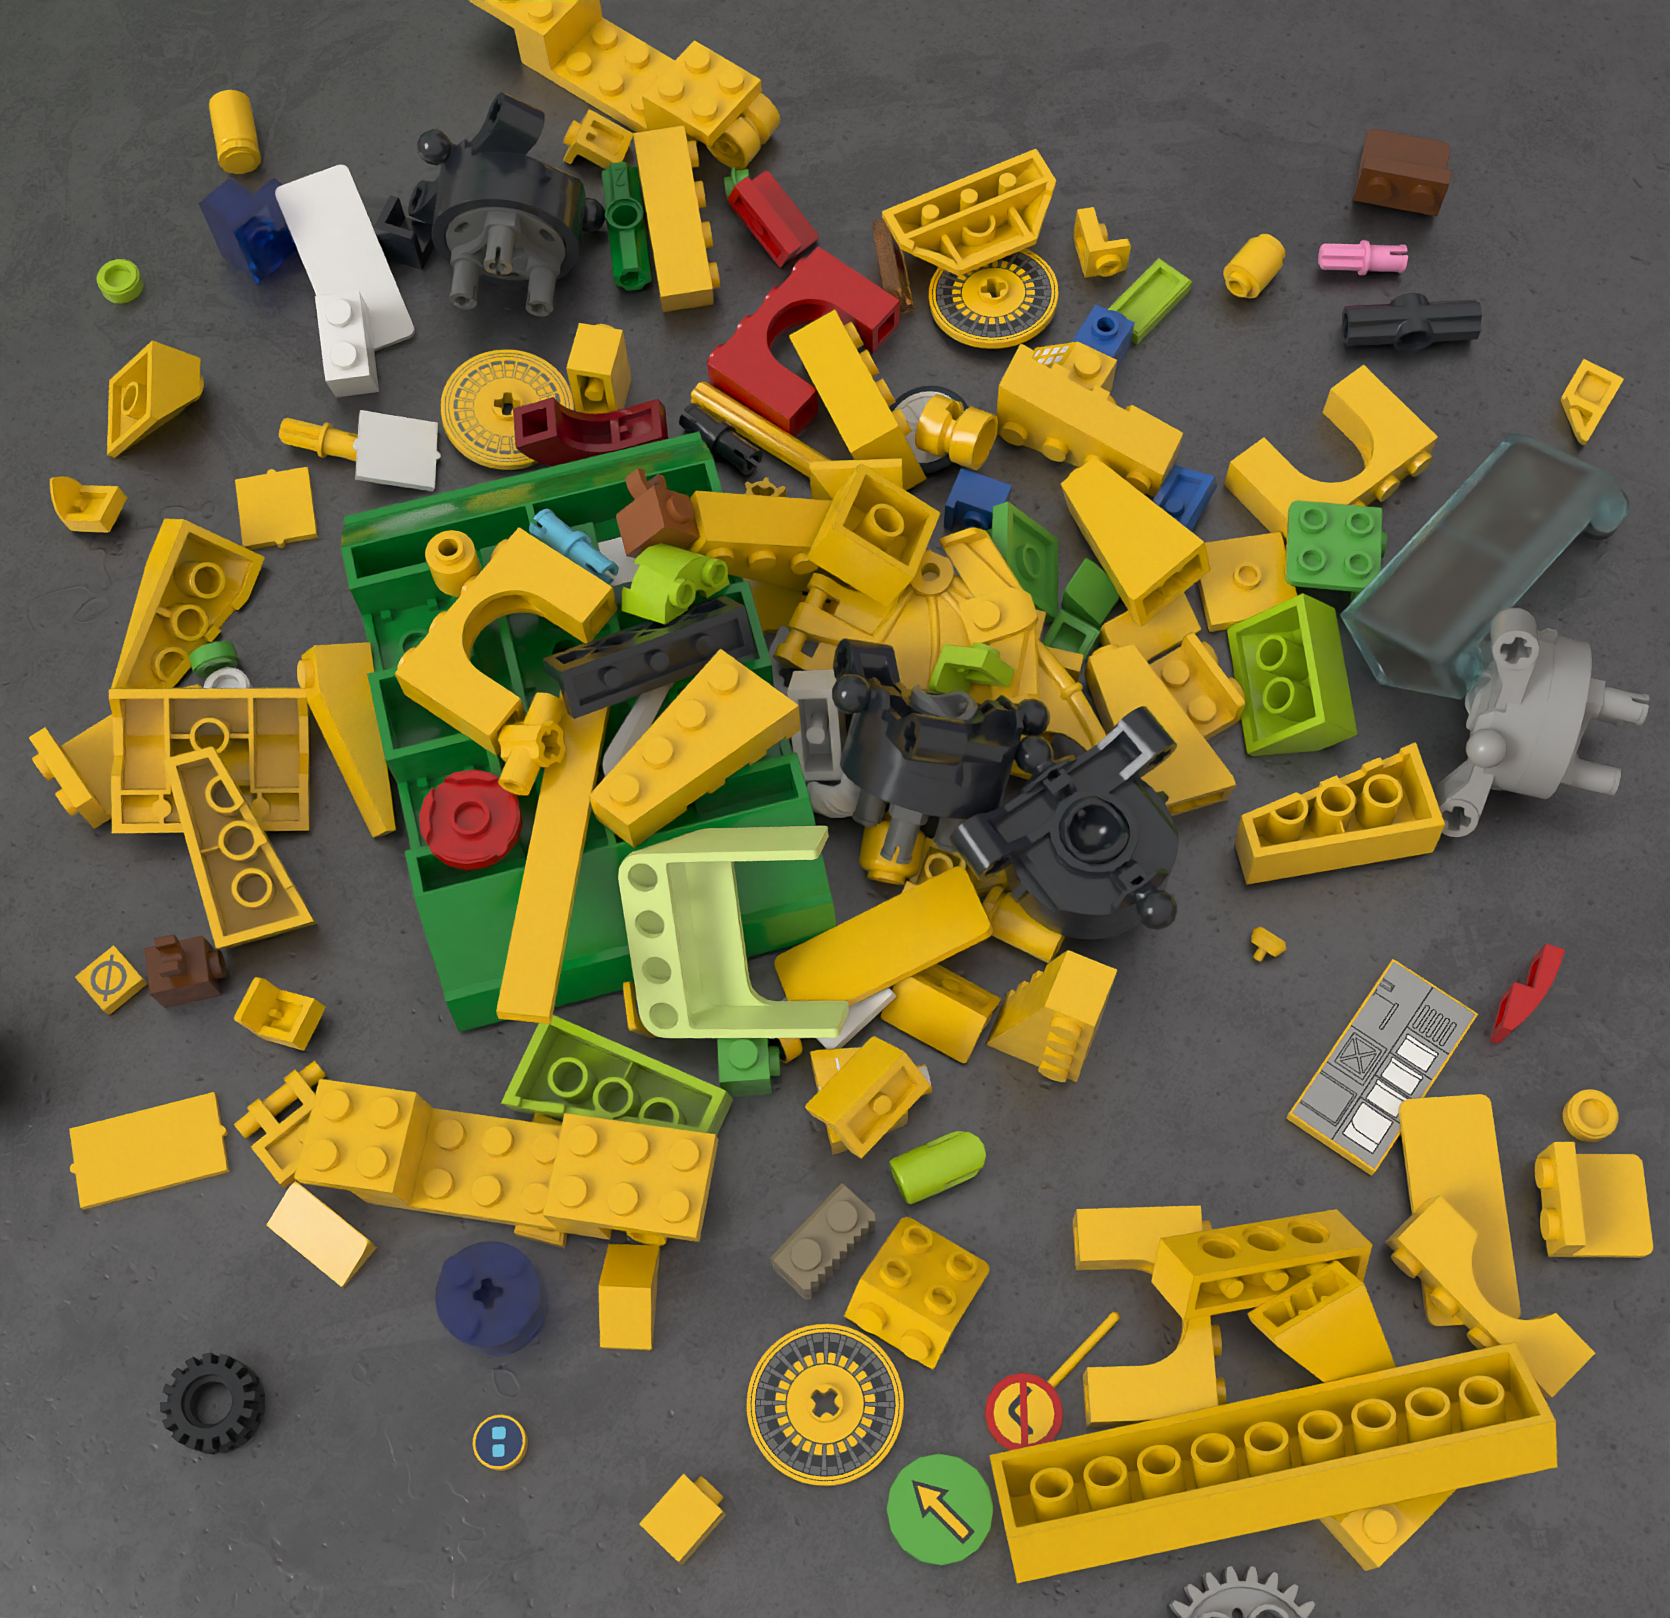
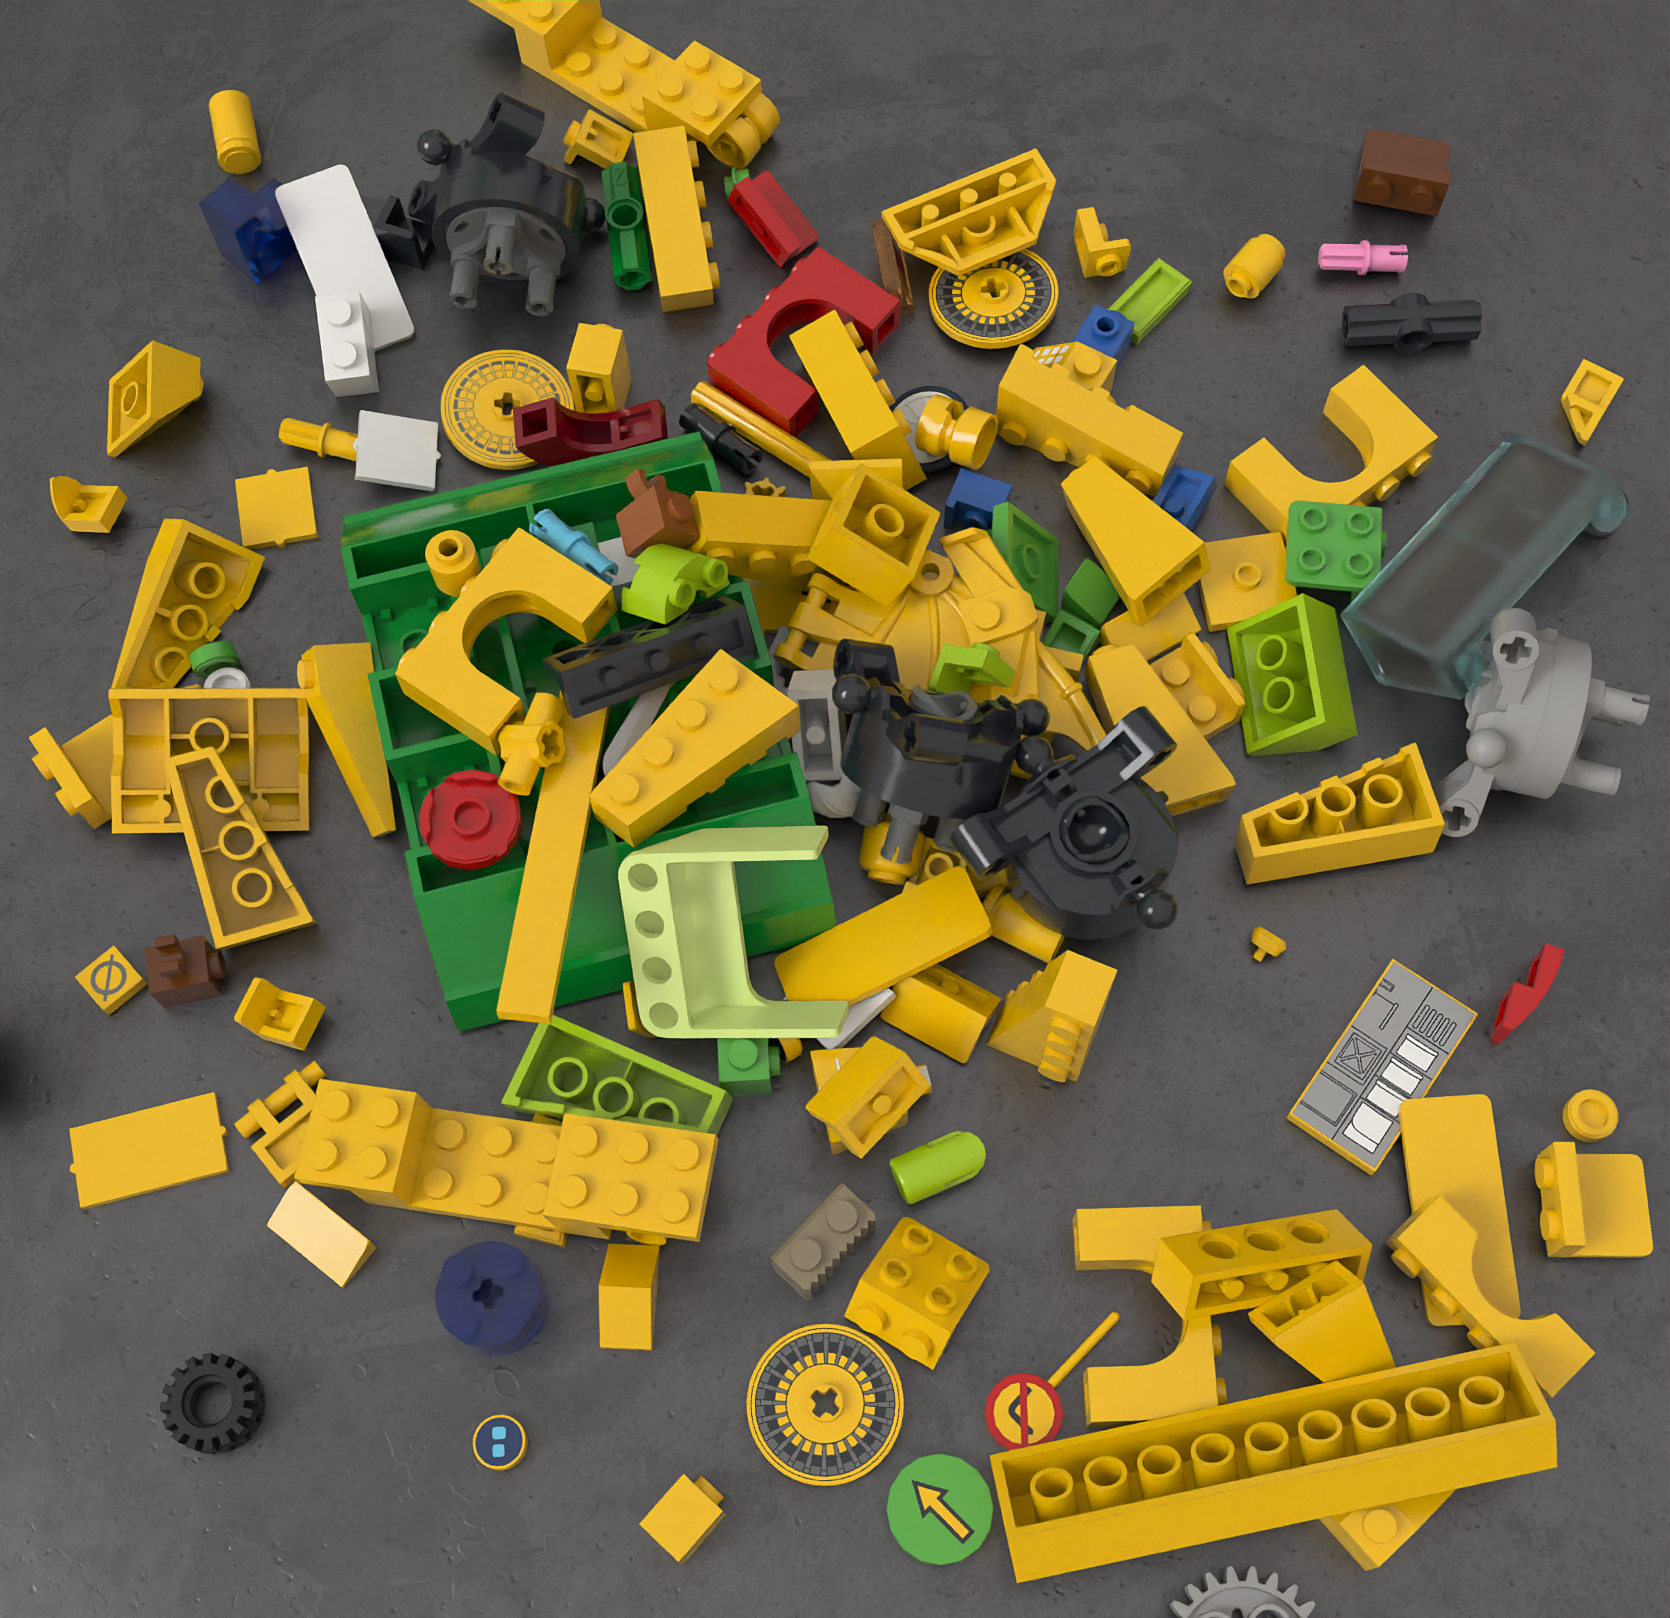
(120, 281): lime tile -> none

